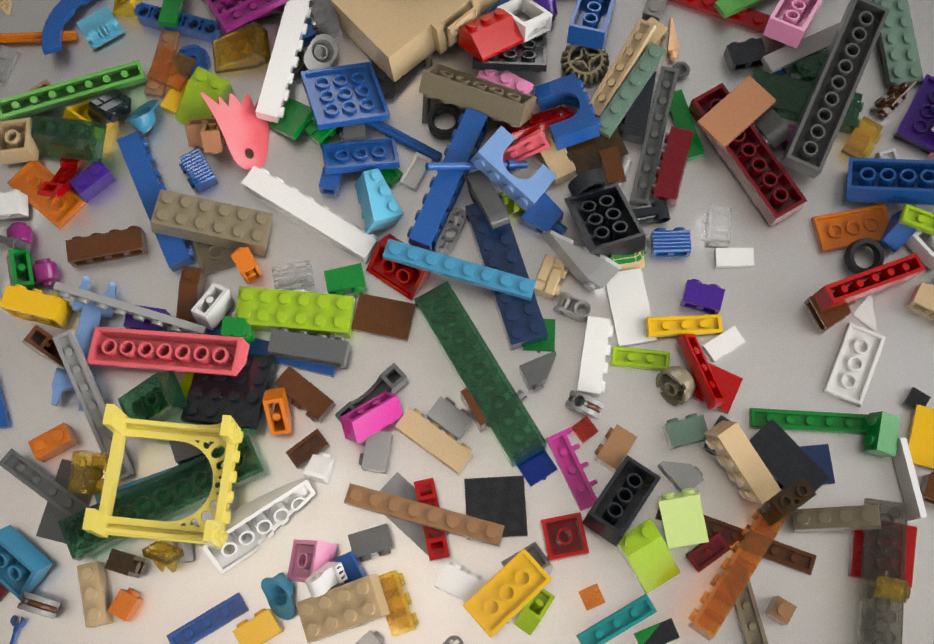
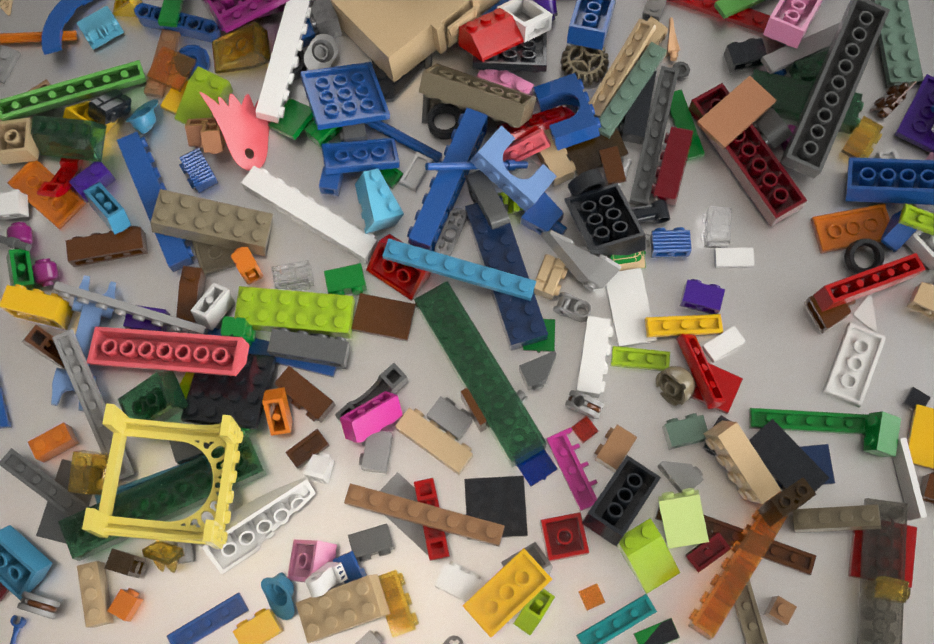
(107, 208): none -> dark azure brick

